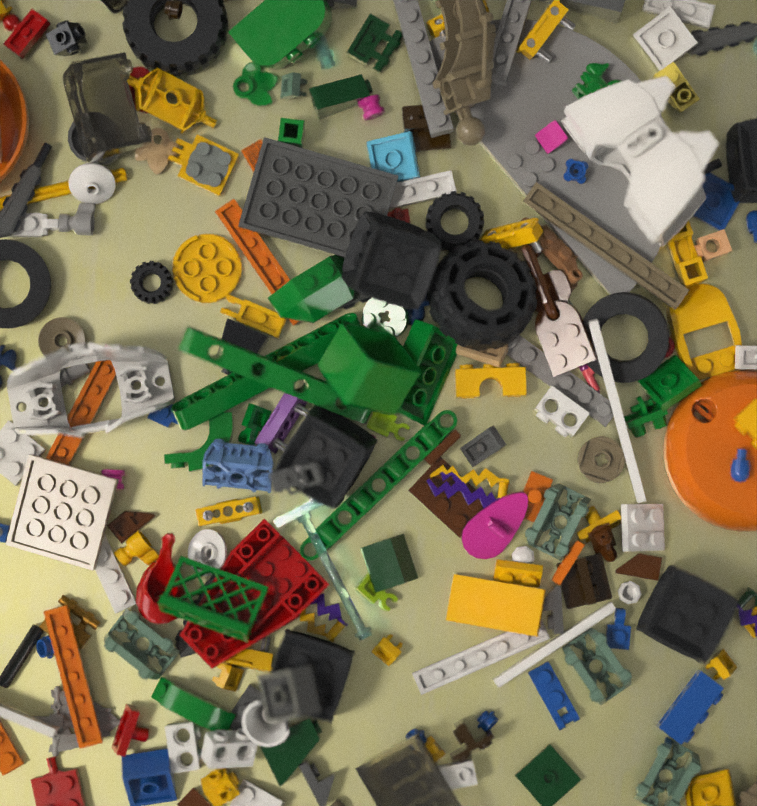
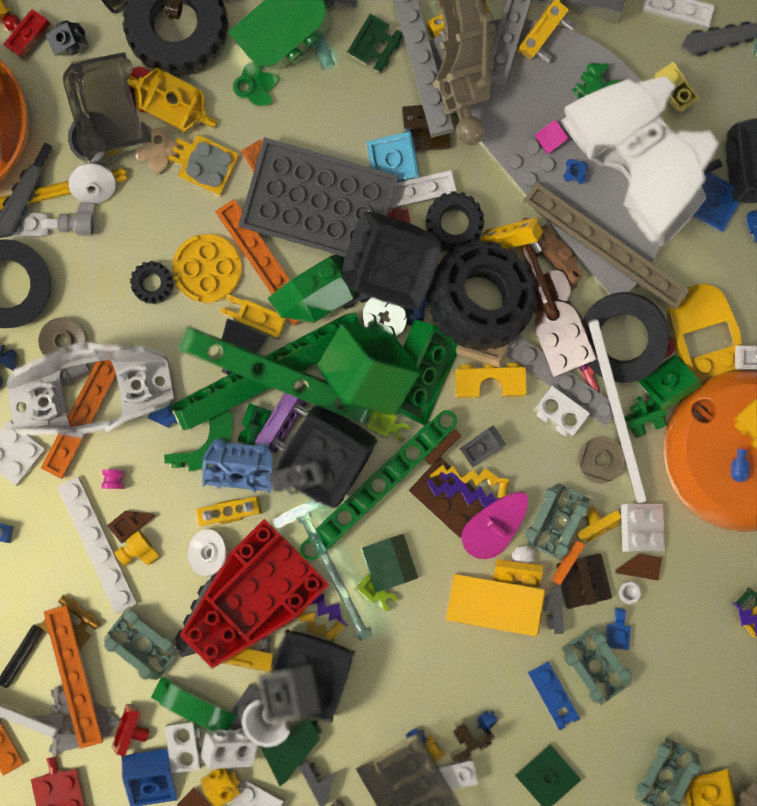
(45, 648): blue plate -> none
(62, 512): plate -> none
(154, 583): red hat -> none
(210, 618): green fence -> none
(229, 677): yellow tile -> none
(291, 86): sand green tile -> none
(292, 131): green brick -> none
(339, 95): dark green slope -> none
(371, 107): dark pink wheel -> none
(386, 650): yellow tile -> none
(475, 658): white tile -> none
(535, 489): orange tile -> none
(554, 644): white tile -> none
(603, 542): reddish brown hinge -> none
(665, 38): white plate -> none
(685, 259): yellow arch -> none
(687, 614): black piece -> none
(690, 707): blue brick -> none
(721, 241): light nougat brick -> none
(723, 665): yellow tile -> none

